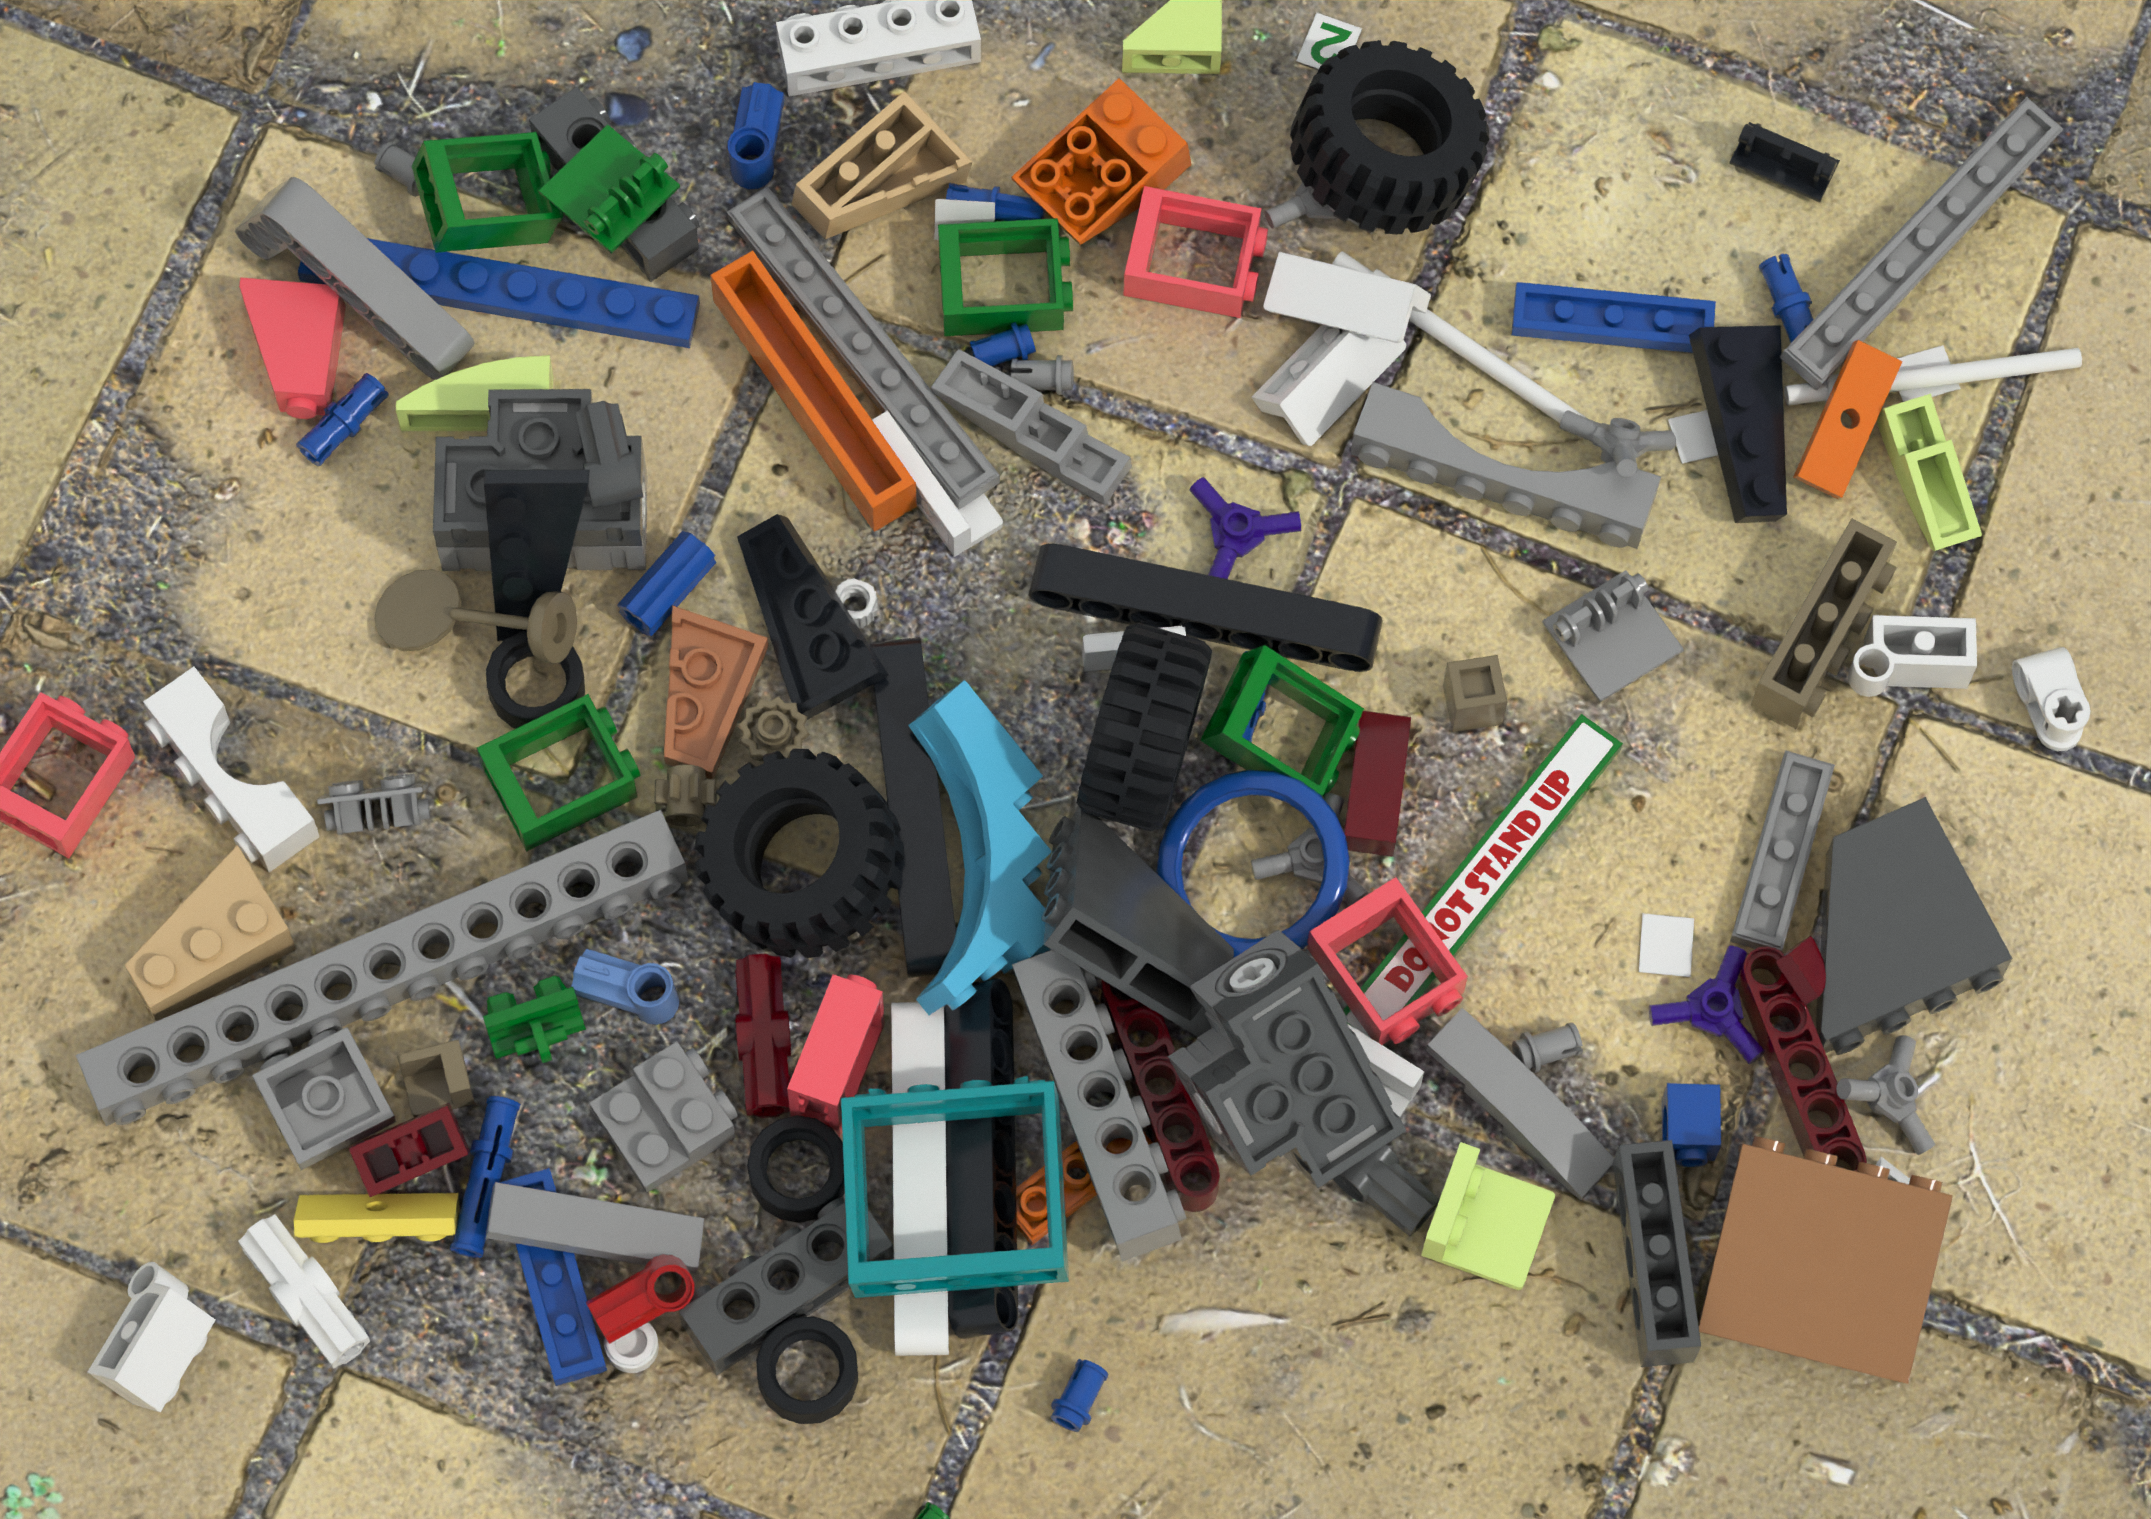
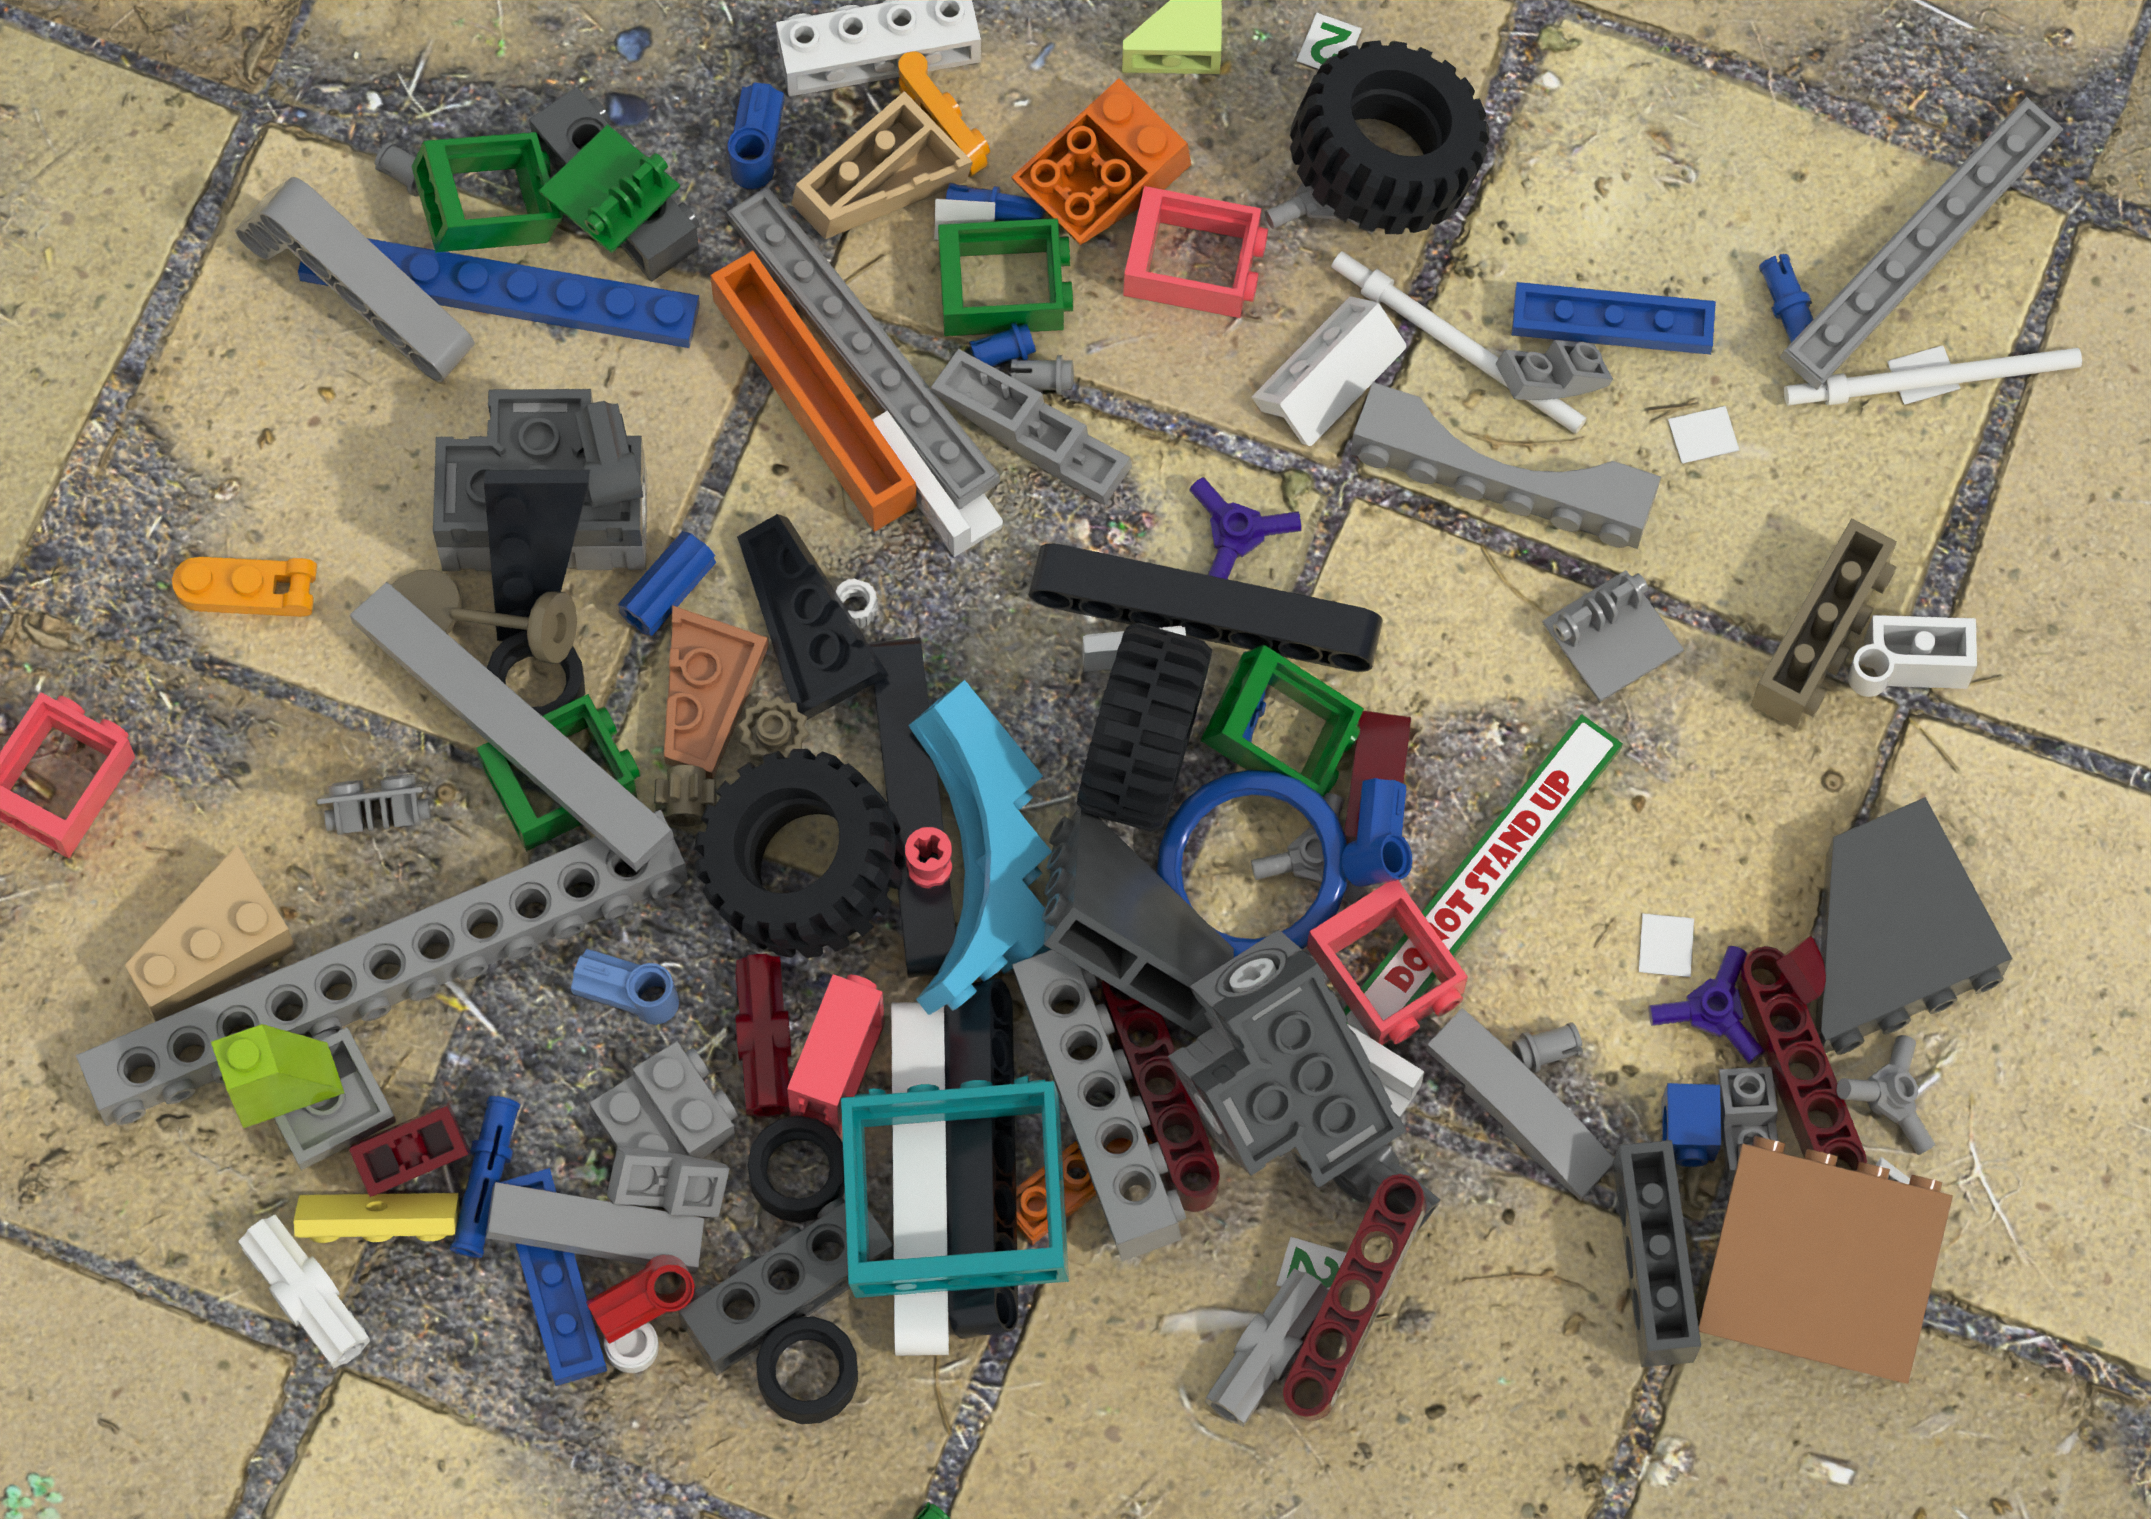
(152, 1340): white hinge -> none
(245, 585): none -> light orange plate
(267, 817): white arch -> none
(275, 1072): none -> lime slope
(298, 340): coral slope -> none
(342, 419): blue pin -> none
(436, 1077): dark tan panel -> none
(461, 397): yellowish green slope -> none
(512, 726): none -> light grey tile
(535, 1022): green hips -> none
(668, 1180): none -> light grey slope
(923, 843): none -> coral bush
(941, 109): none -> light orange plate
(1078, 1396): blue pin -> none
(1267, 1348): none -> light grey piece
(1311, 1258): none -> white sticker
(1343, 297): white panel -> none
(1357, 1324): none -> dark red beam
(1380, 849): none -> blue piece
(1475, 693): dark tan panel -> none
(1487, 1221): yellowish green bracket -> none
(1561, 372): none -> light grey slope
(1618, 441): light grey piece -> none
(1745, 409): black wing -> none
(1746, 1110): none -> light grey slope
(1782, 852): light grey tile -> none
(1784, 161): black hinge -> none
(1861, 394): orange tile -> none
(1928, 472): yellowish green slope -> none
(2051, 690): white piece -> none

